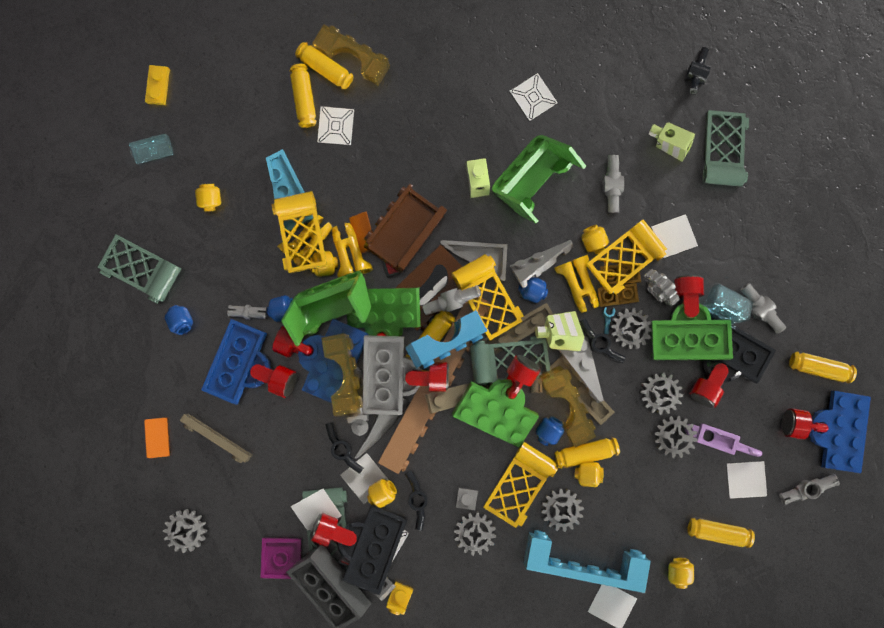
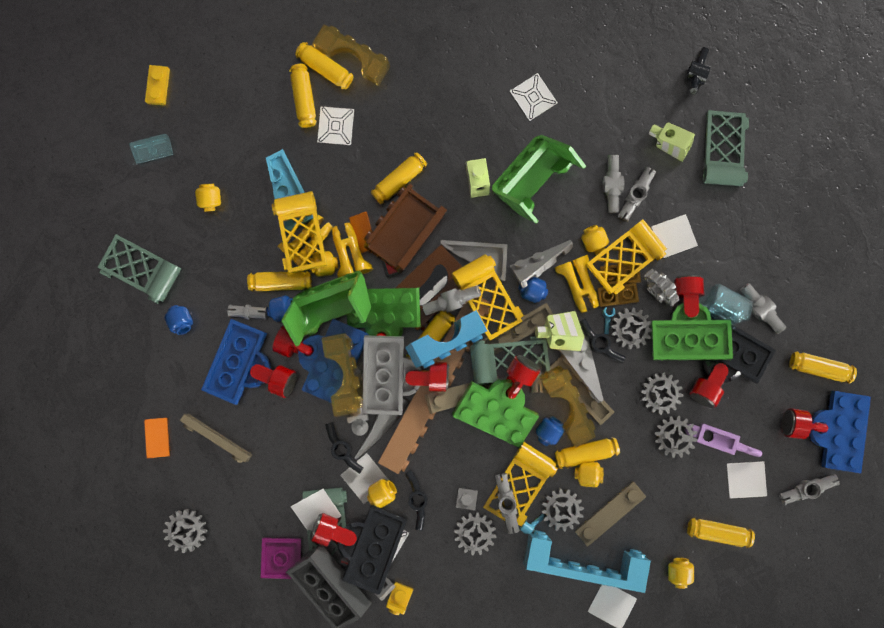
(279, 281): none -> yellow axle
(398, 178): none -> yellow axle
(508, 513): none -> light grey pin
(528, 528): none -> medium azure hand
(610, 513): none -> dark tan plate
(640, 185): none -> light grey pin

